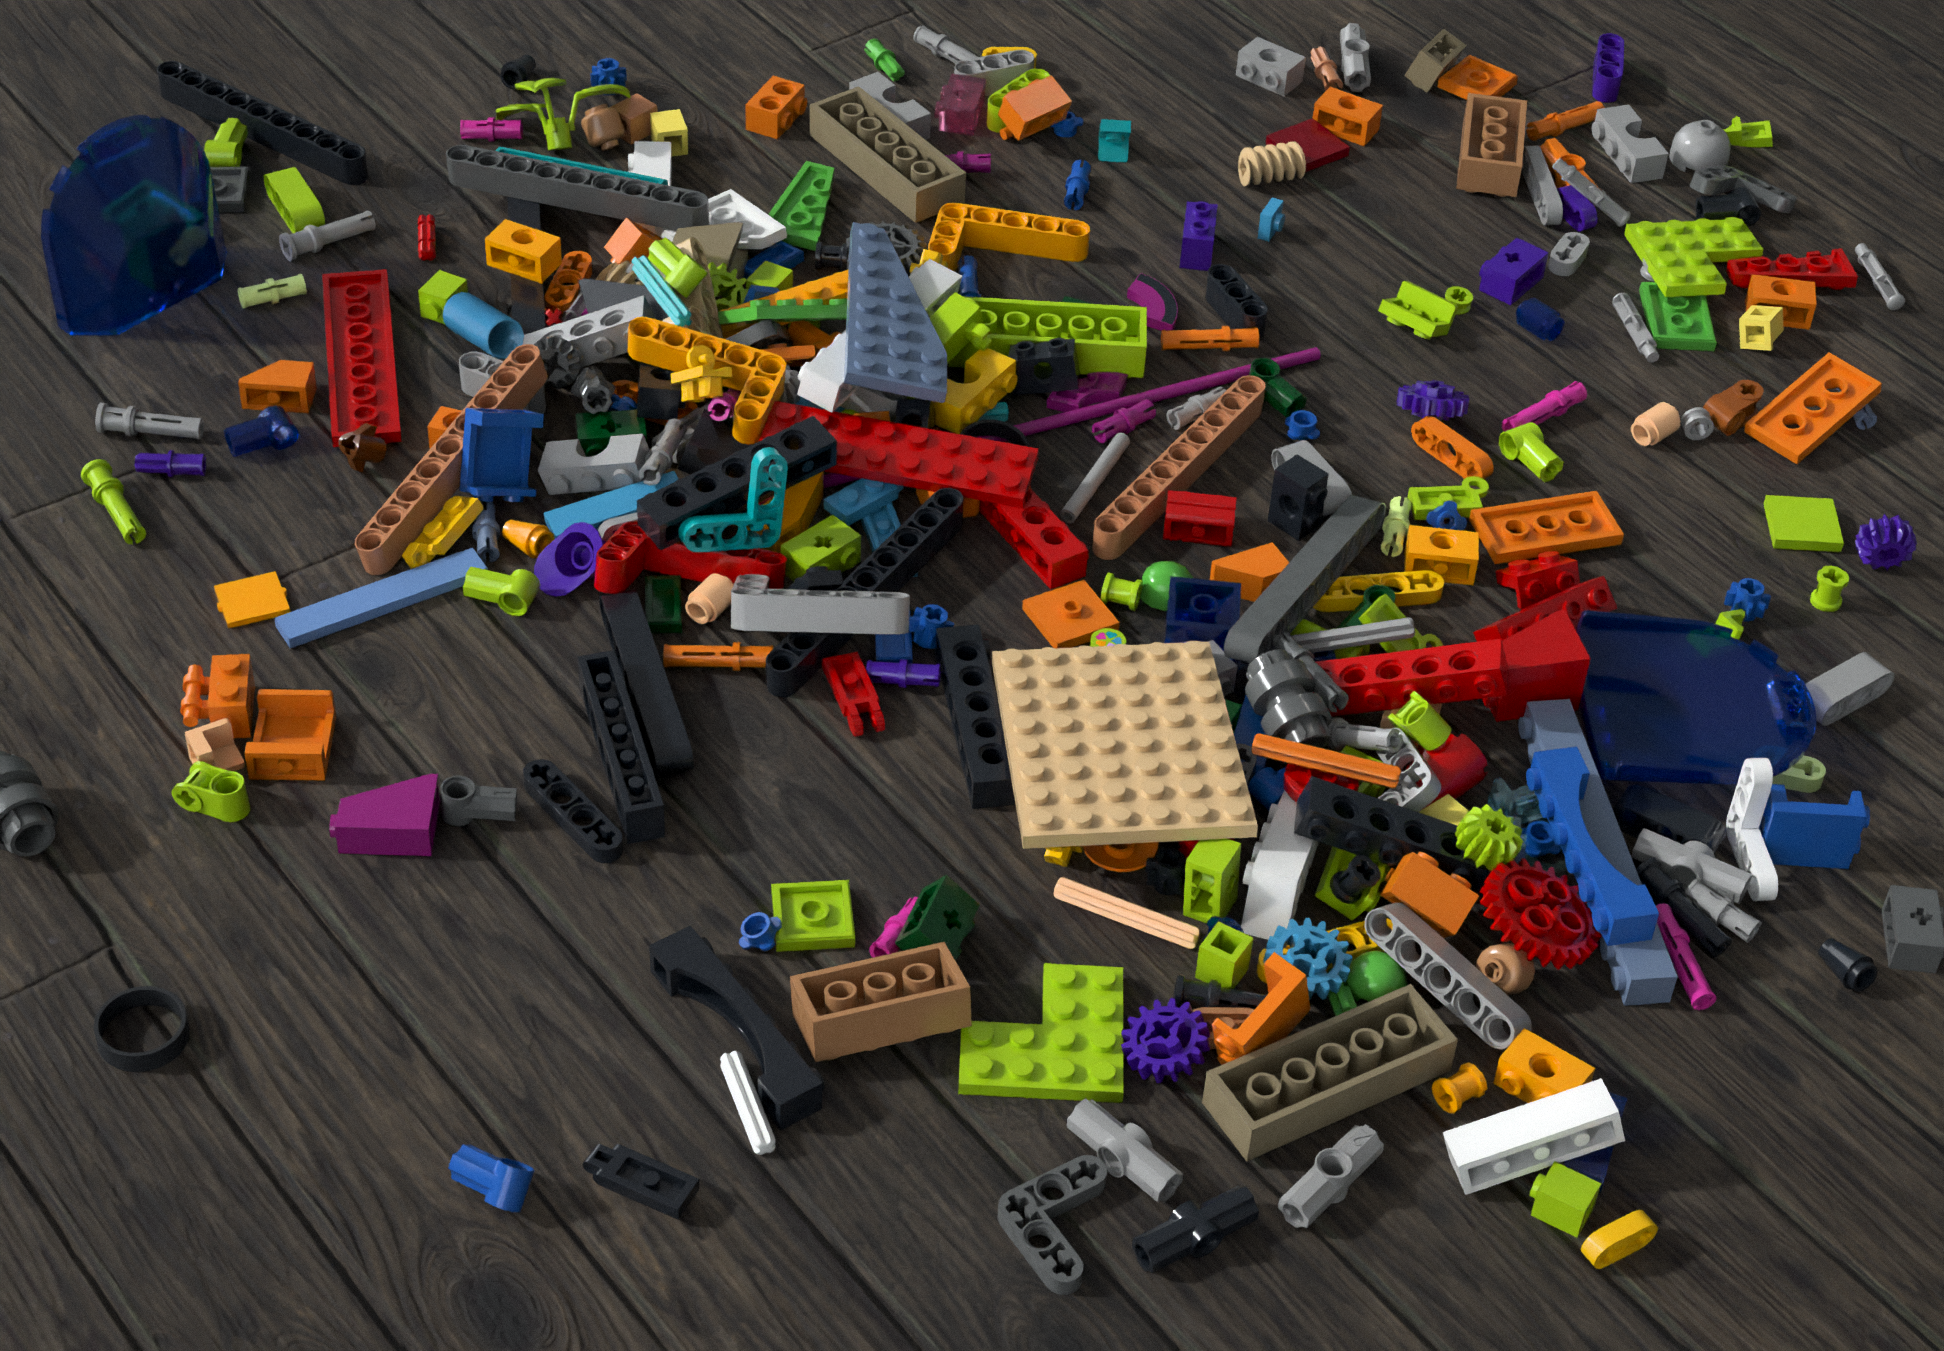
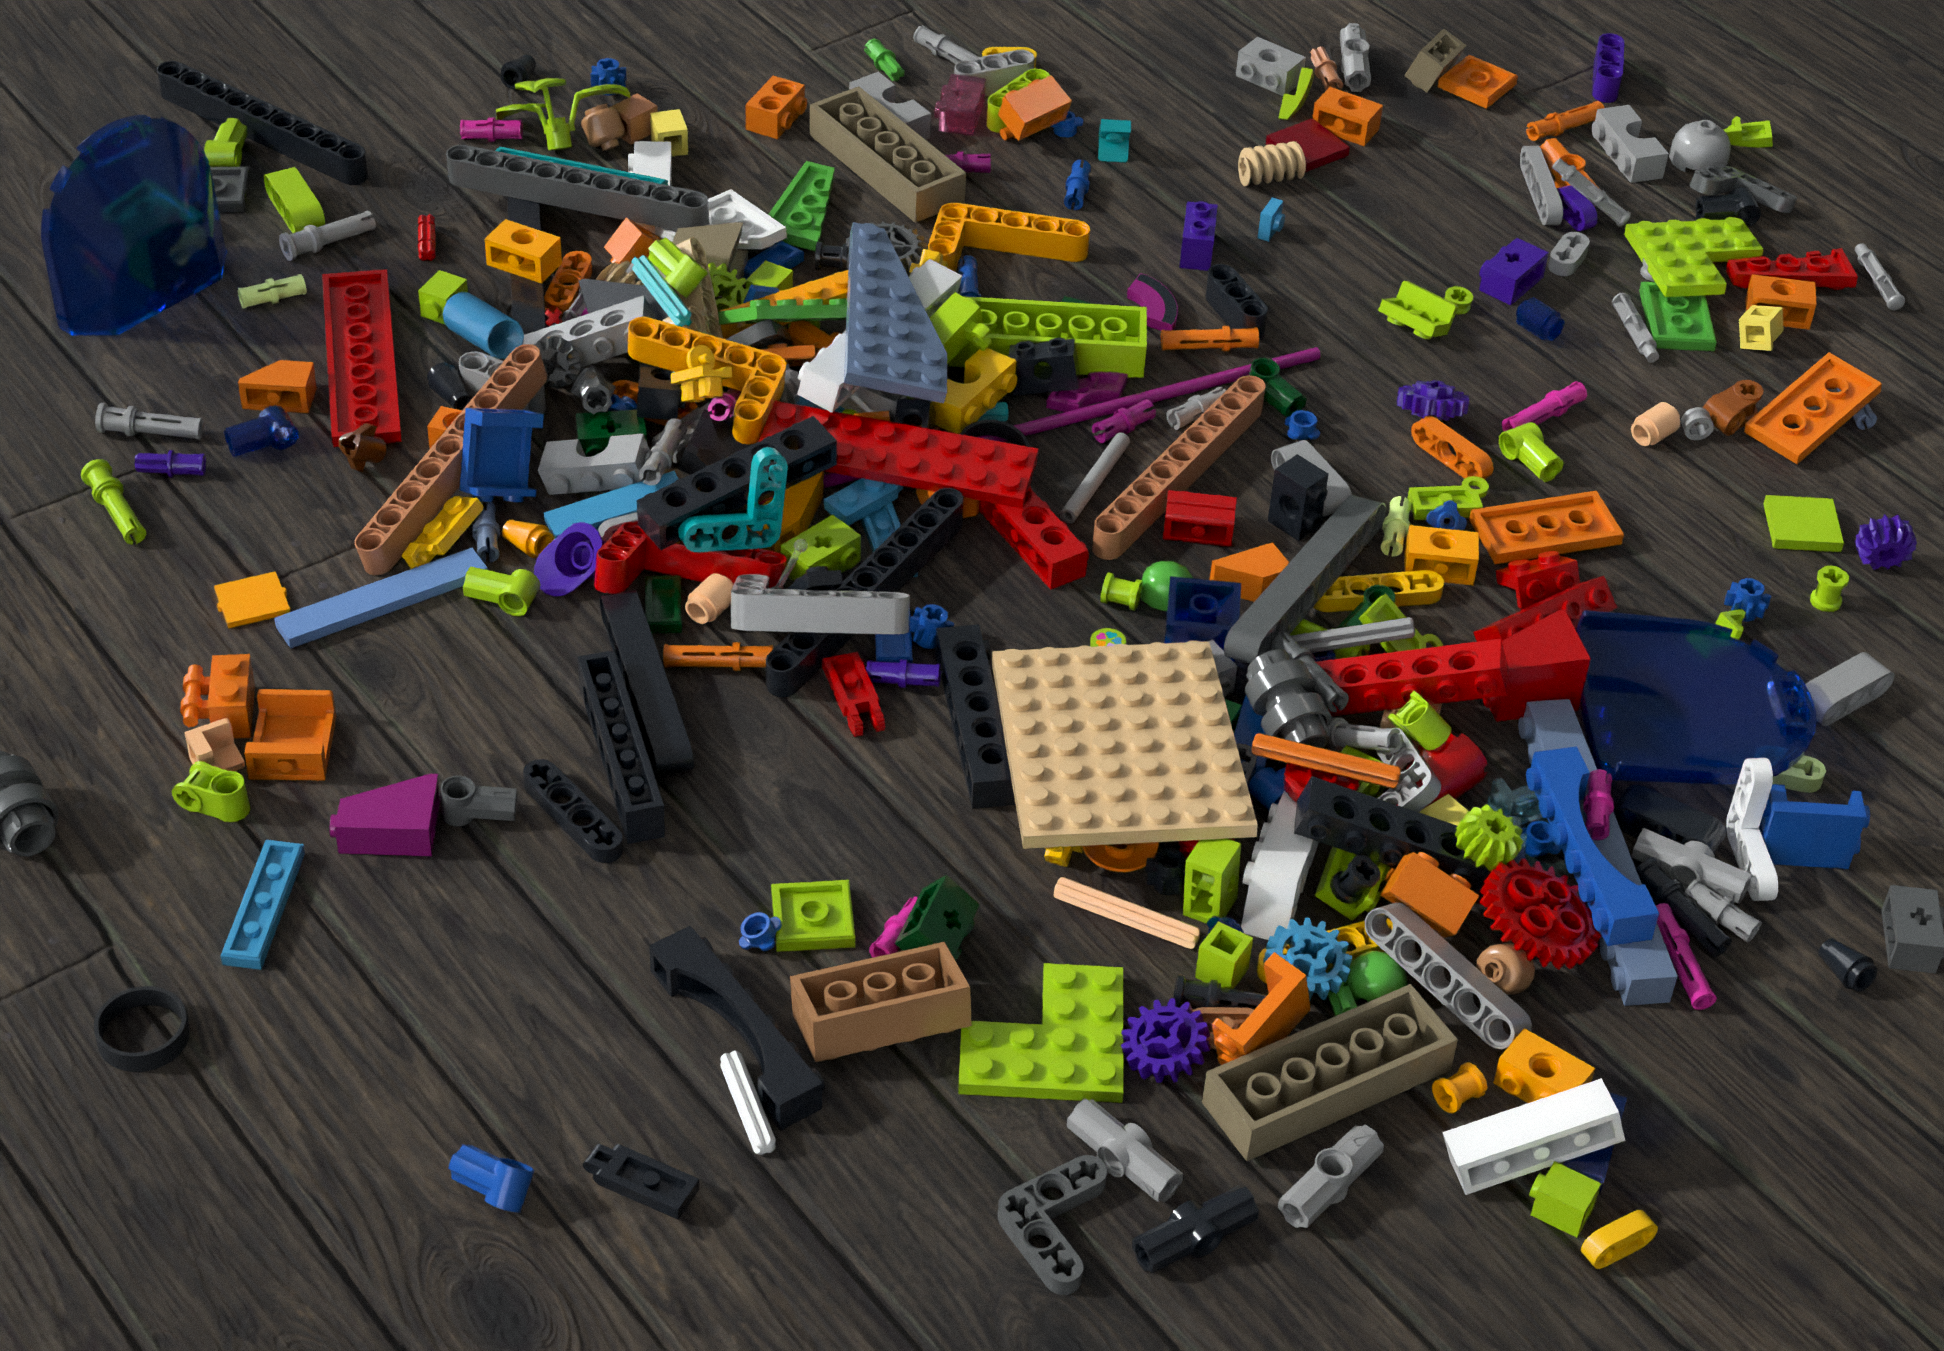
(263, 904): none -> dark azure tile
(447, 383): none -> black cone
(800, 546): none -> clear hinge
(1069, 614): orange plate -> none
(1292, 103): none -> lime slope
(1492, 145): medium nougat brick -> none
(1598, 804): none -> dark pink pin

